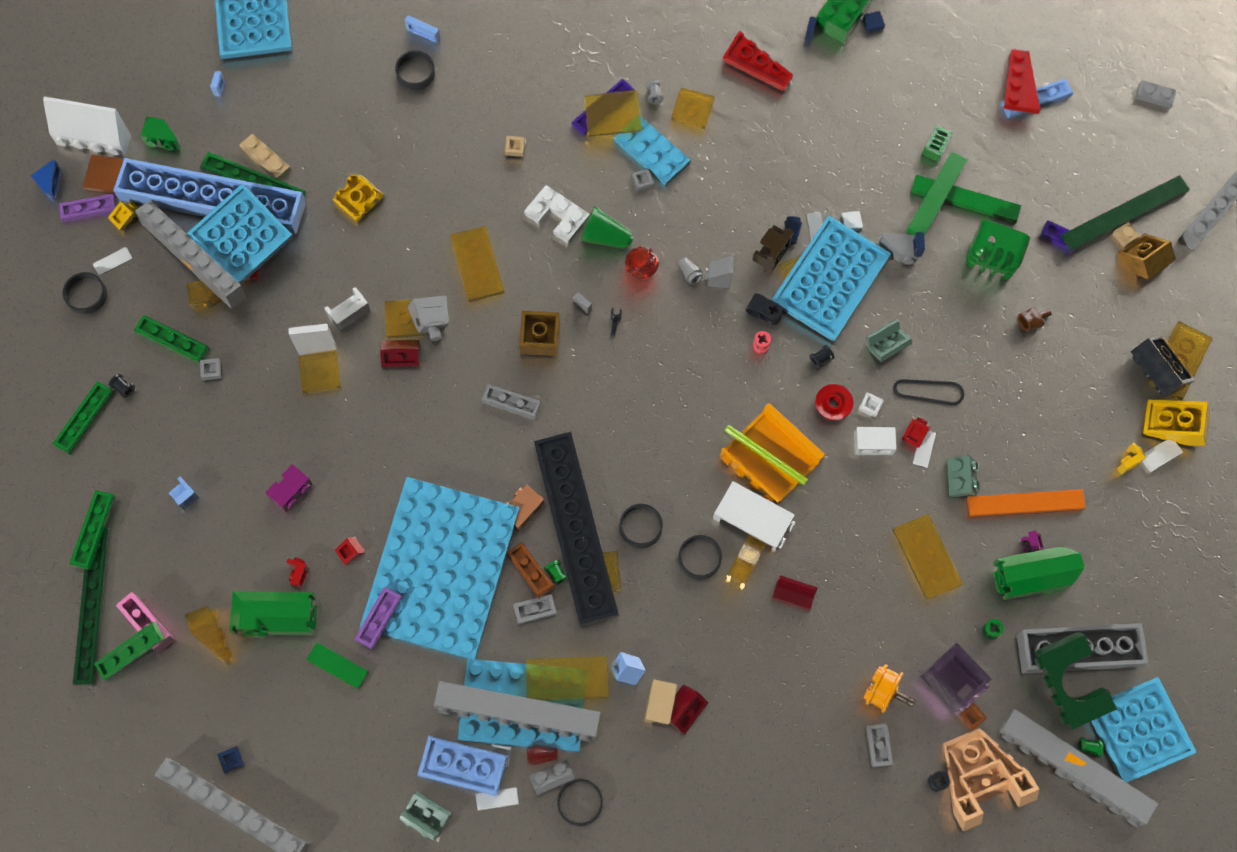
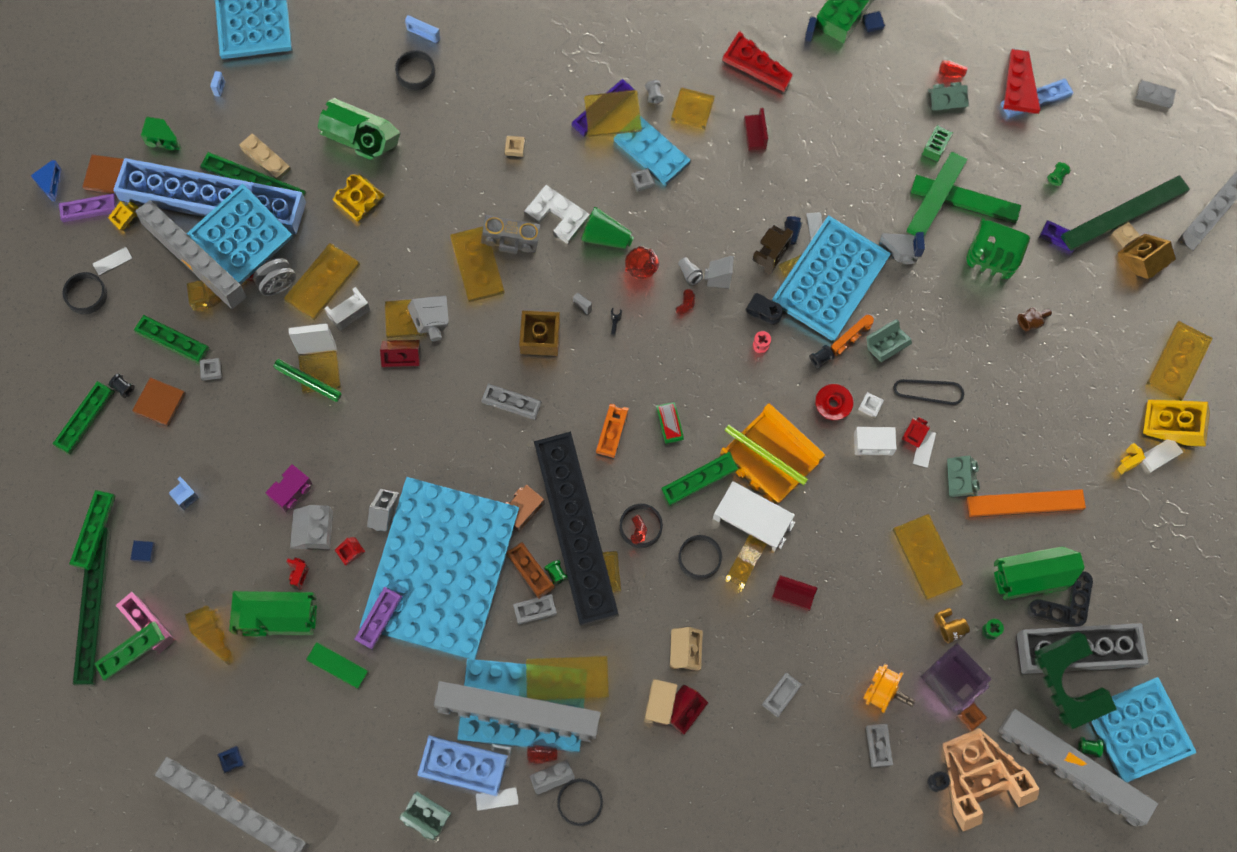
(86, 126): white slope -> none
(142, 551): none -> dark blue tile
(159, 401): none -> dark orange tile
(274, 277): none -> light grey wheel
(307, 380): none -> green axle
(312, 527): none -> light grey slope
(321, 281): none -> clear yellow tile
(357, 129): none -> green brick
(382, 510): none -> light grey slope
(510, 234): none -> flat silver piece
(612, 431): none -> orange plate
(627, 668): light blue panel -> none
(641, 530): none -> clear red arm
(669, 422): none -> slope
(686, 648): none -> tan panel
(688, 302): none -> clear red arm
(700, 478): none -> green tile
(756, 131): none -> dark red panel
(781, 694): none -> light grey tile
(852, 220): white tile -> none
(852, 335): none -> orange plate
(949, 97): none -> sand green bracket
(951, 69): none -> clear red cone
(952, 630): none -> pearl gold piece
(1035, 541): magenta tile -> none
(1059, 173): none -> green bush
(1067, 611): none -> black beam
(1162, 366): black slope -> none

